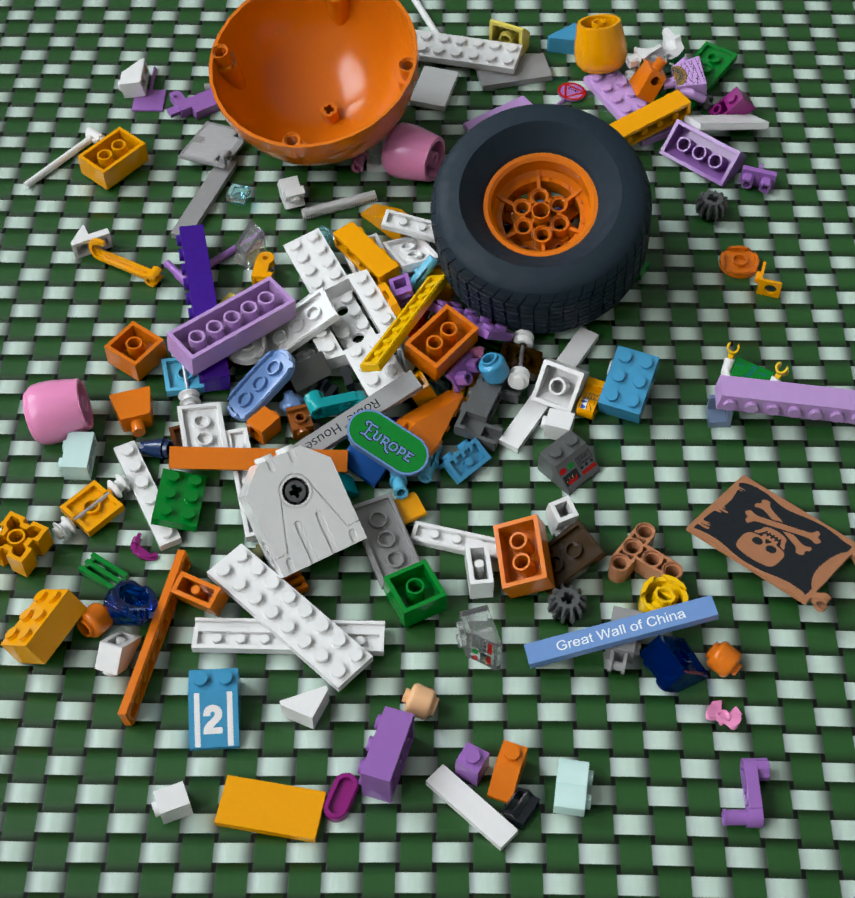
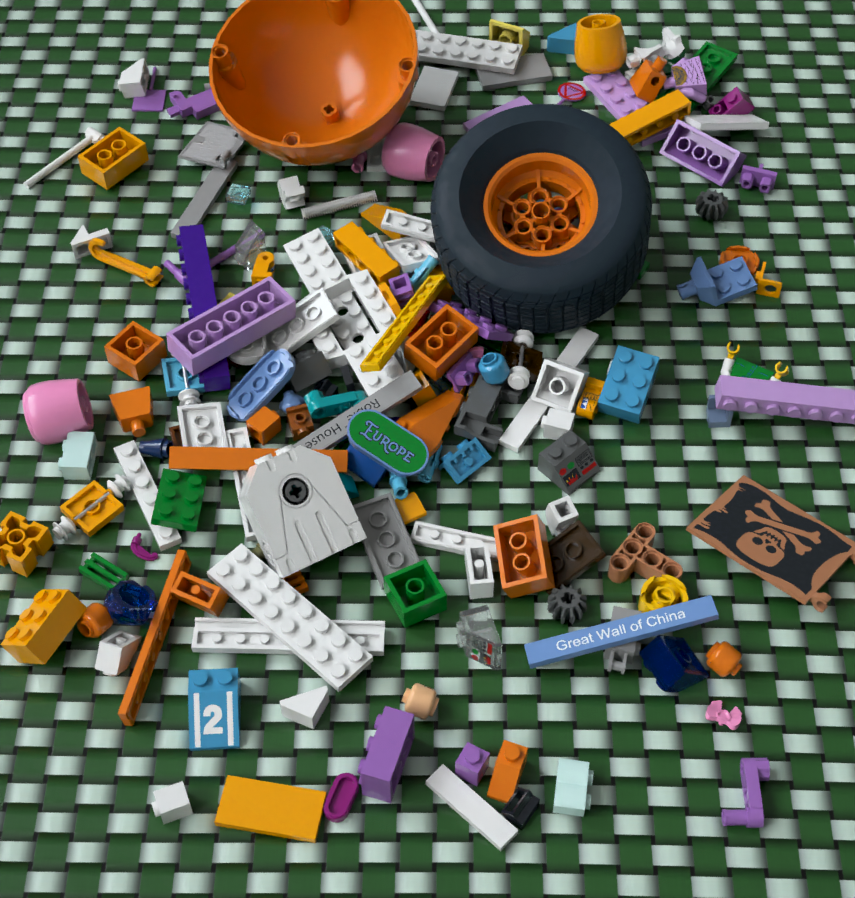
(718, 283): none -> medium blue plate

